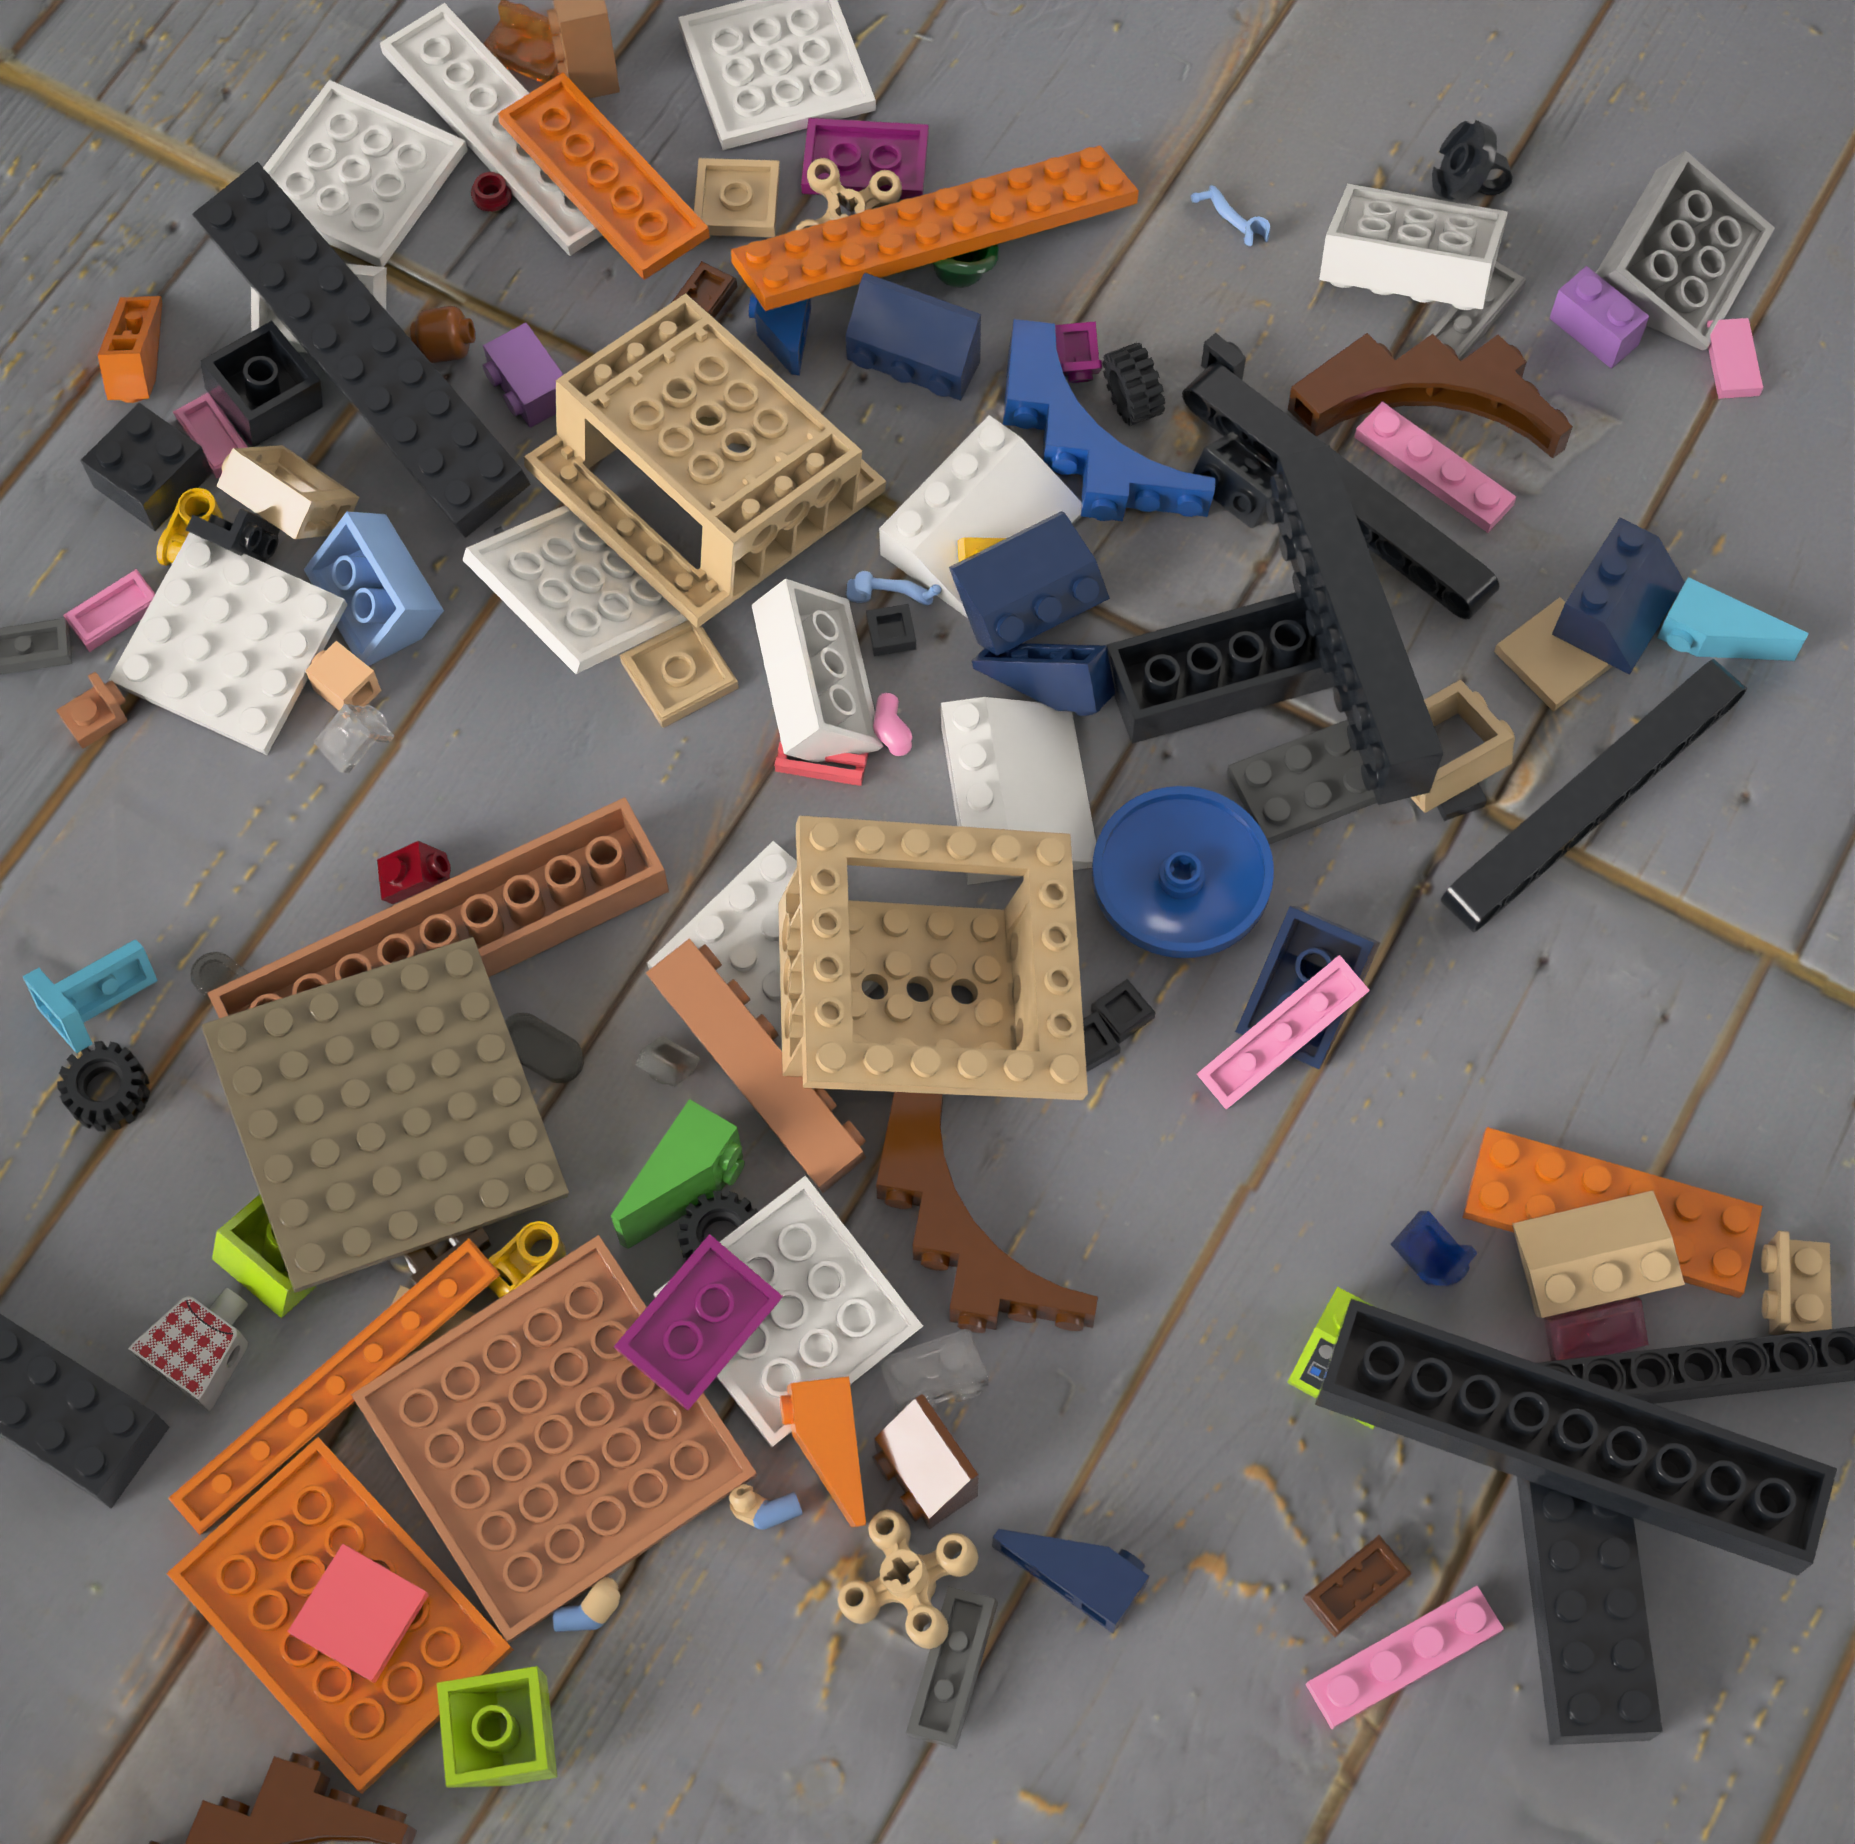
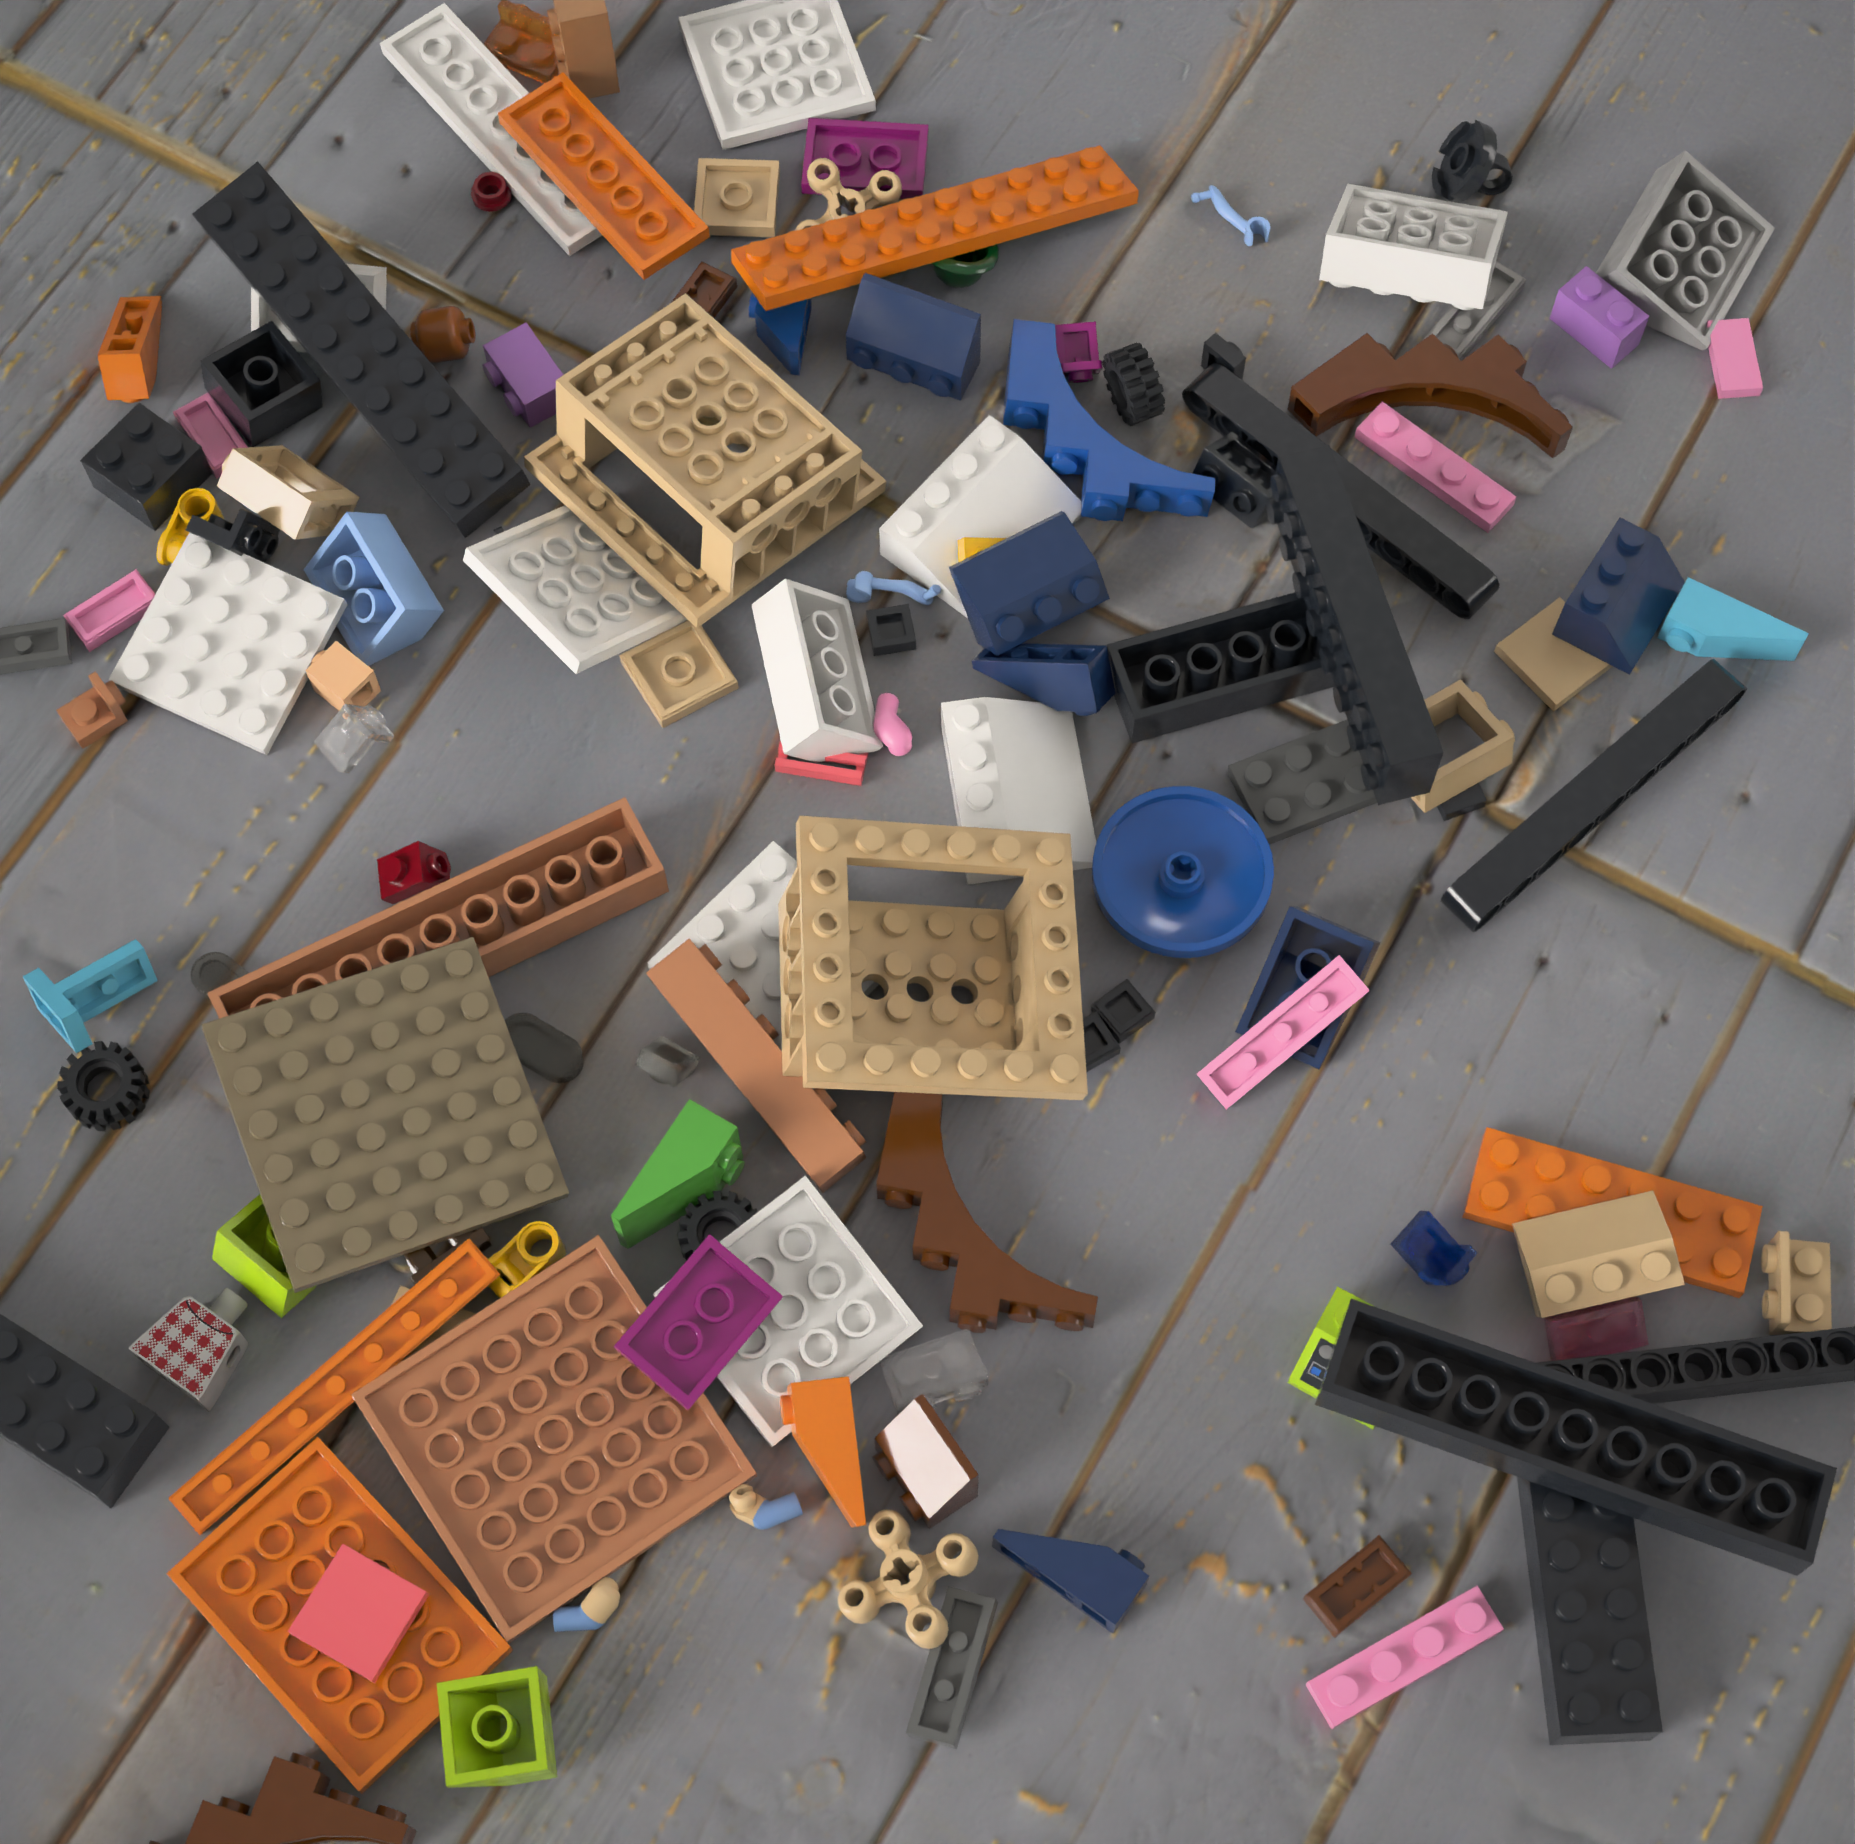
(362, 170): white plate -> none

